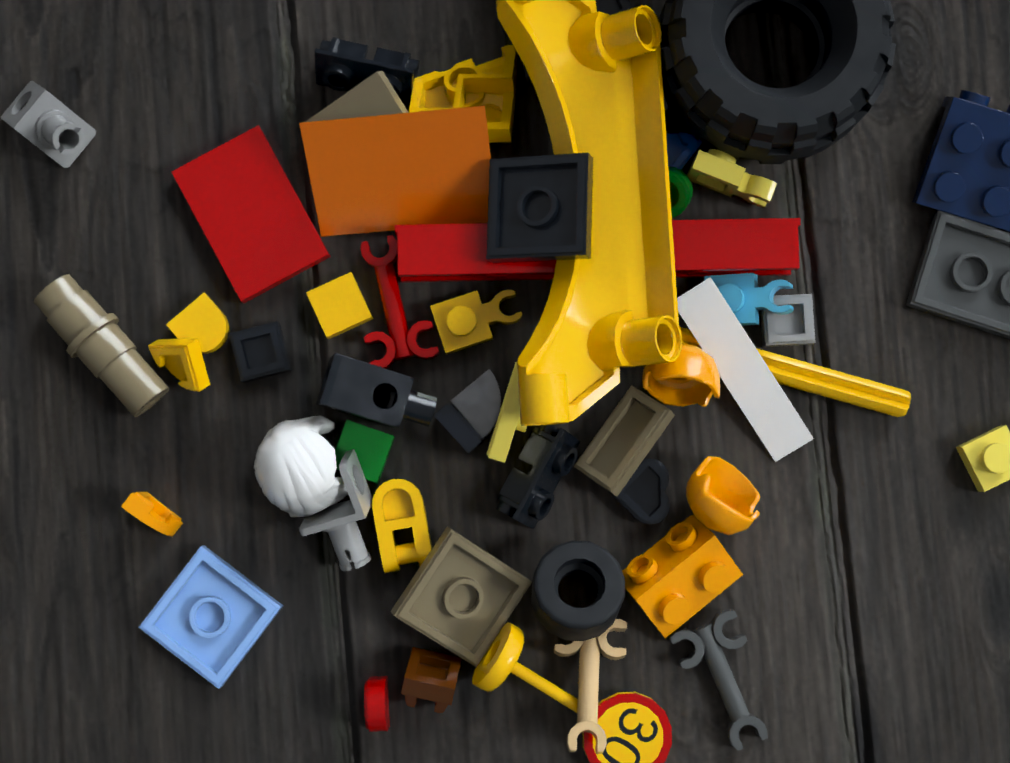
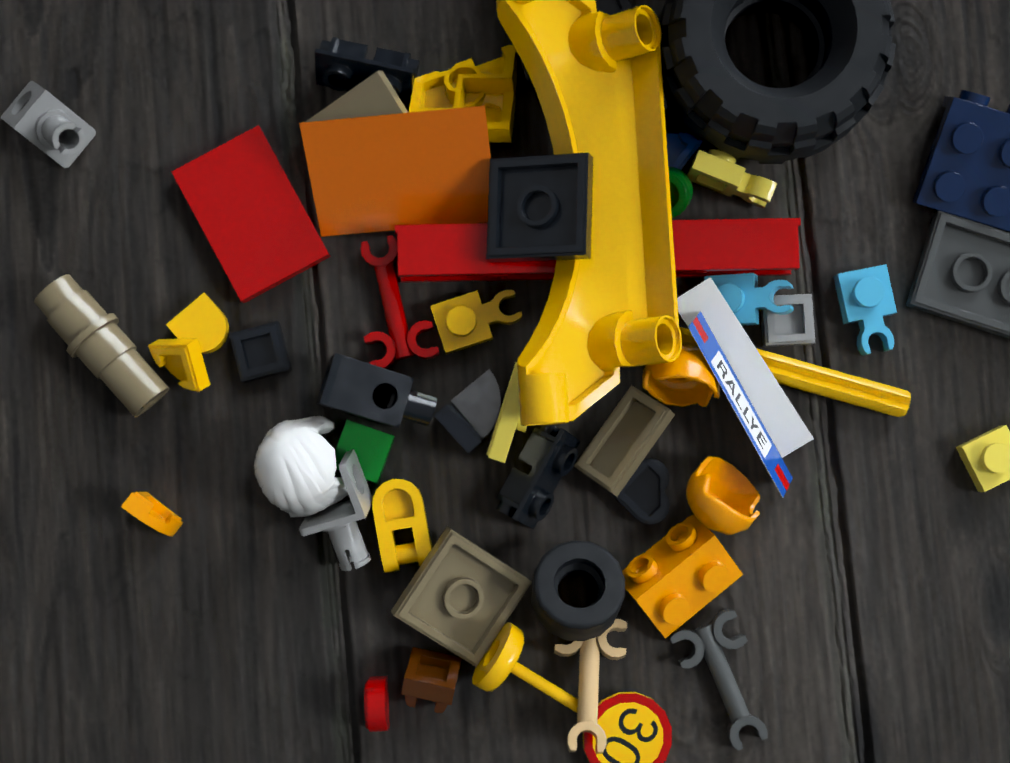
(210, 616): light blue tile -> none
(339, 305): yellow tile -> none
(740, 403): none -> sticker
(866, 298): none -> medium azure plate

